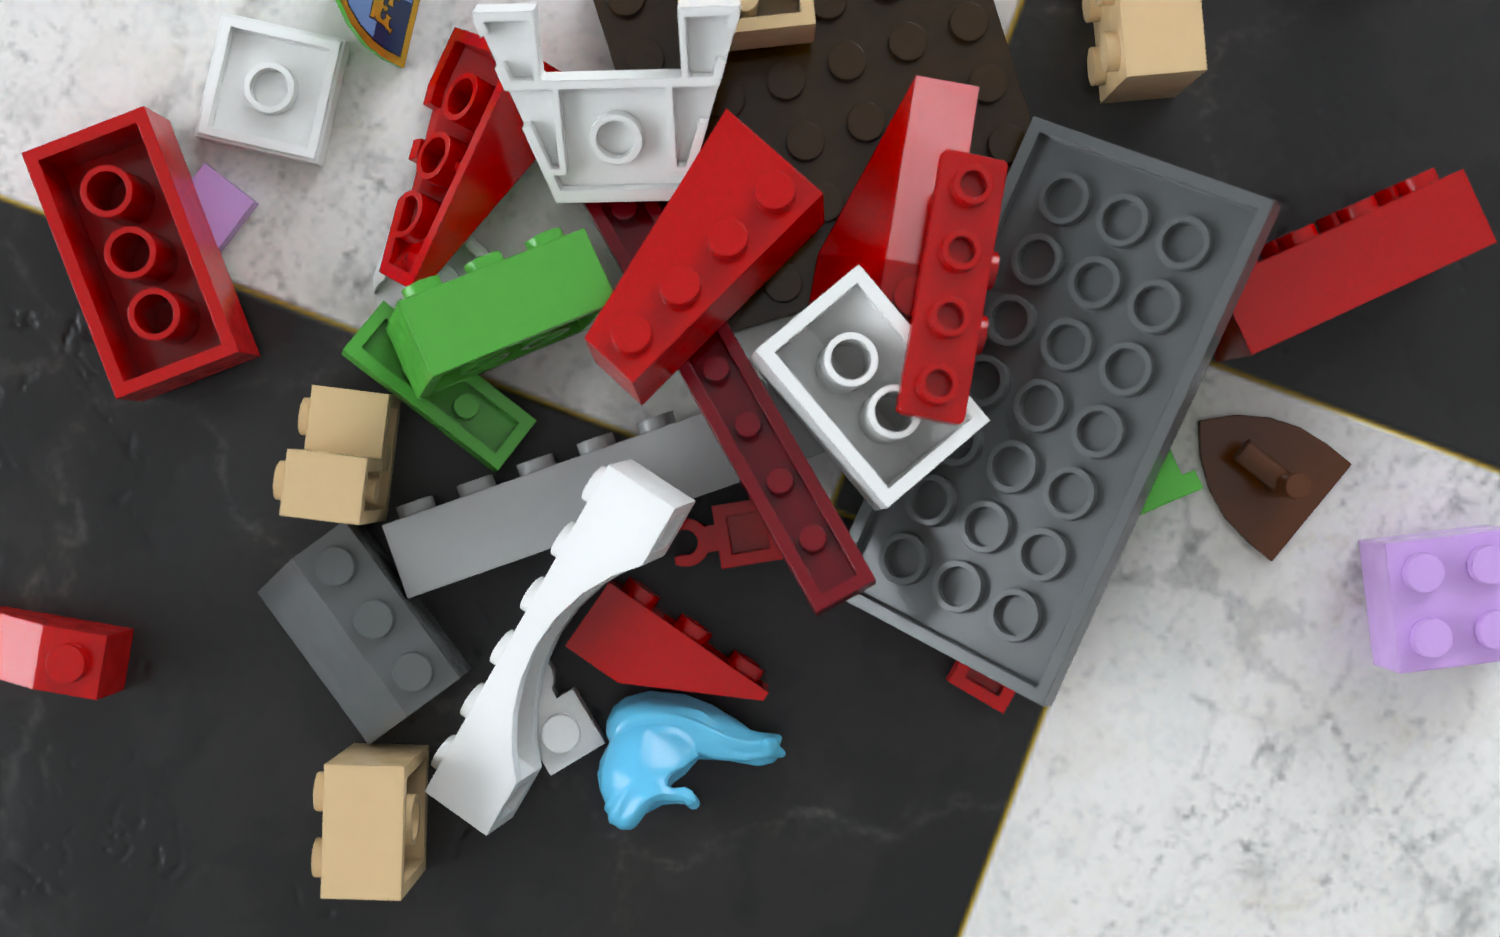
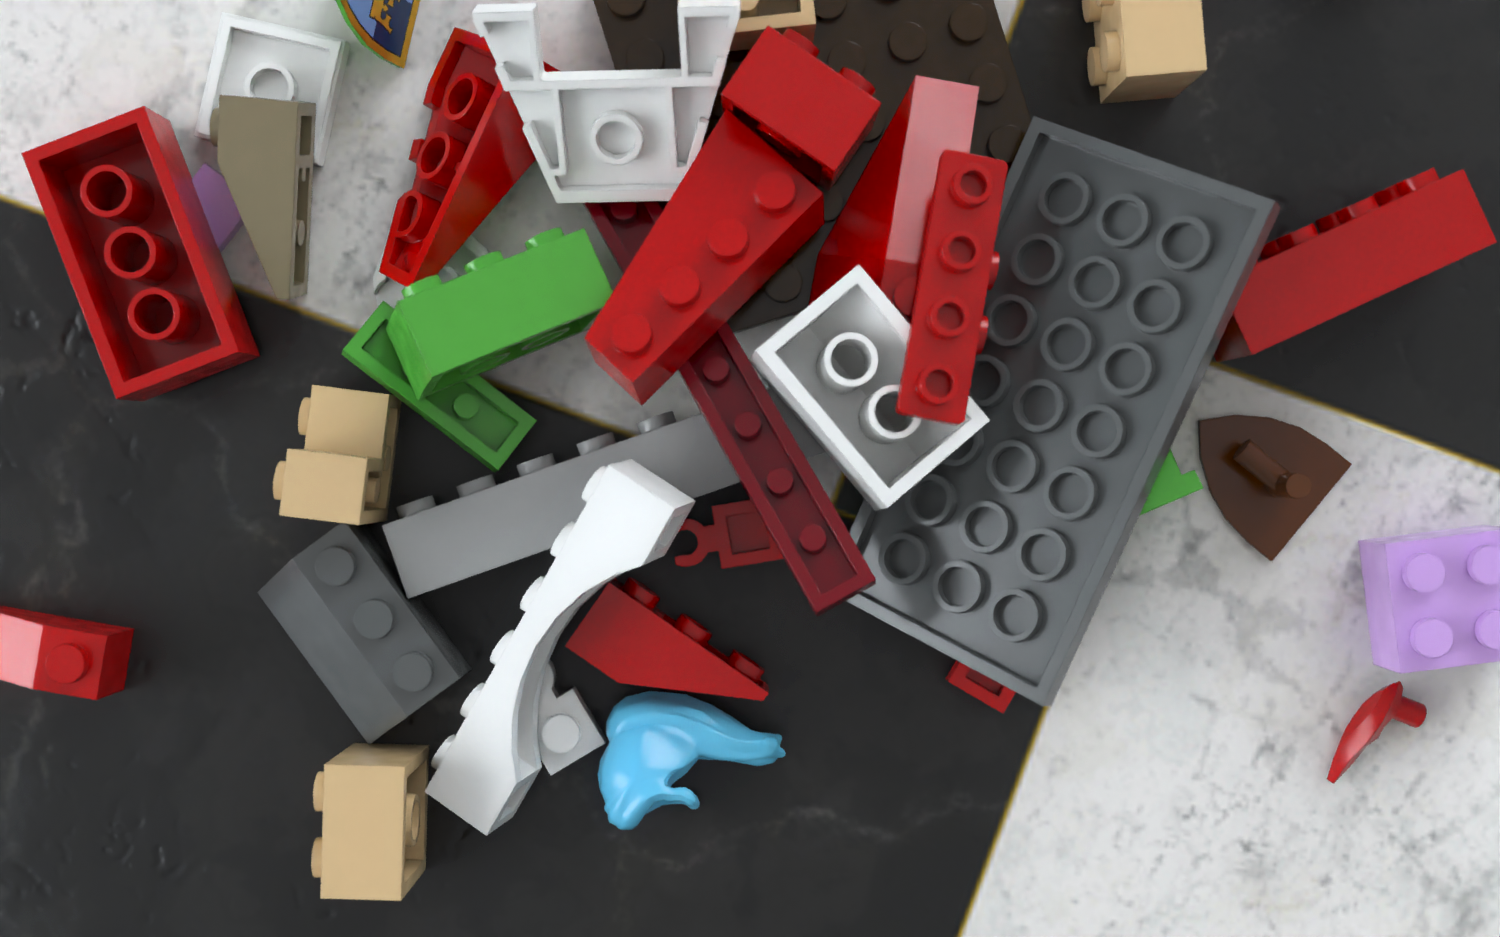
(269, 171): none -> dark tan slope
(802, 105): none -> red brick
(1369, 723): none -> red bar

